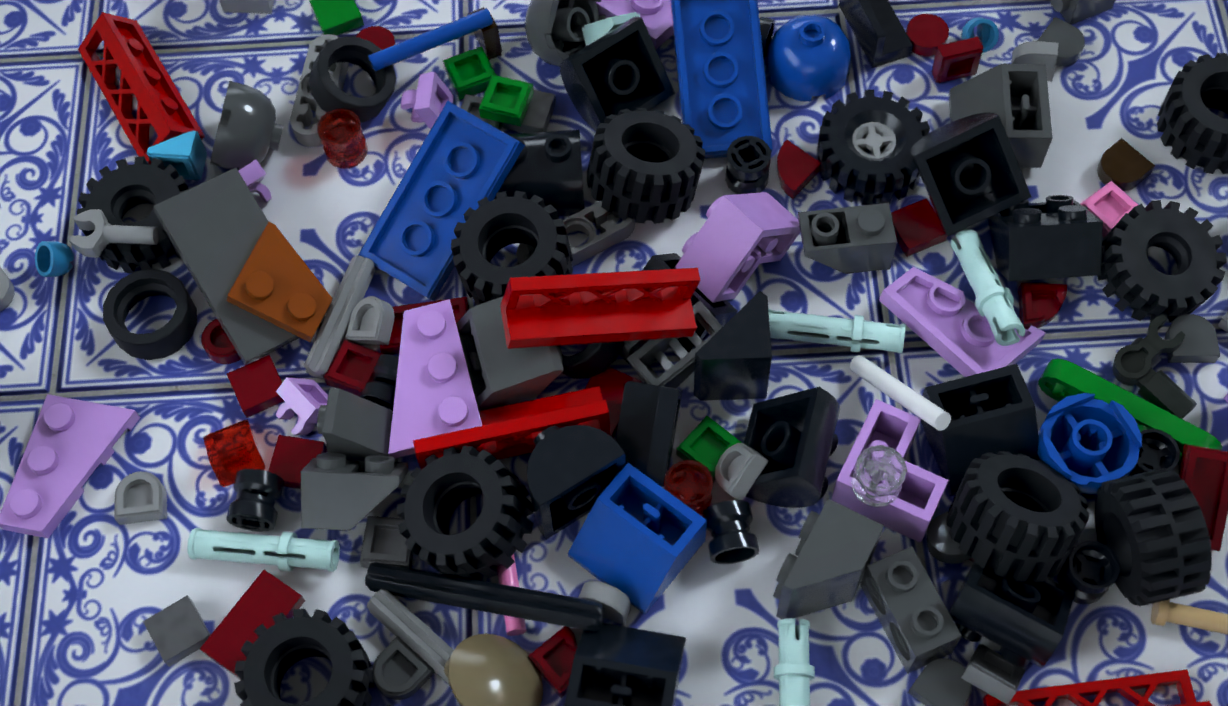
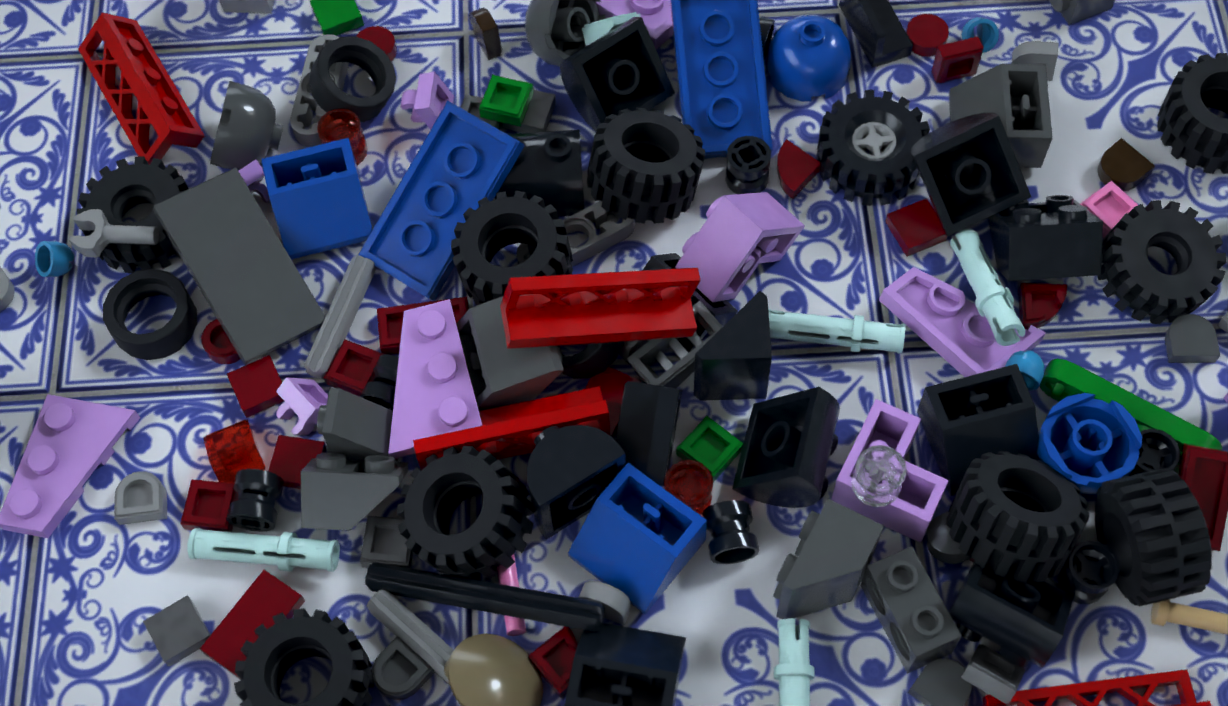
(183, 153): medium azure slope -> none
(208, 506): none -> dark red tile
(280, 287): dark orange wing -> none
(317, 198): none -> blue slope
(371, 322): light grey tile -> none
(430, 39): blue bar -> none
(469, 72): green tile -> none
(739, 469): light grey tile -> none
(850, 237): dark grey slope -> none
(900, 393): white bar -> none
(1030, 366): none -> dark azure hinge
(1069, 38): dark grey tile -> none
(1135, 367): pearl dark grey bar -> none

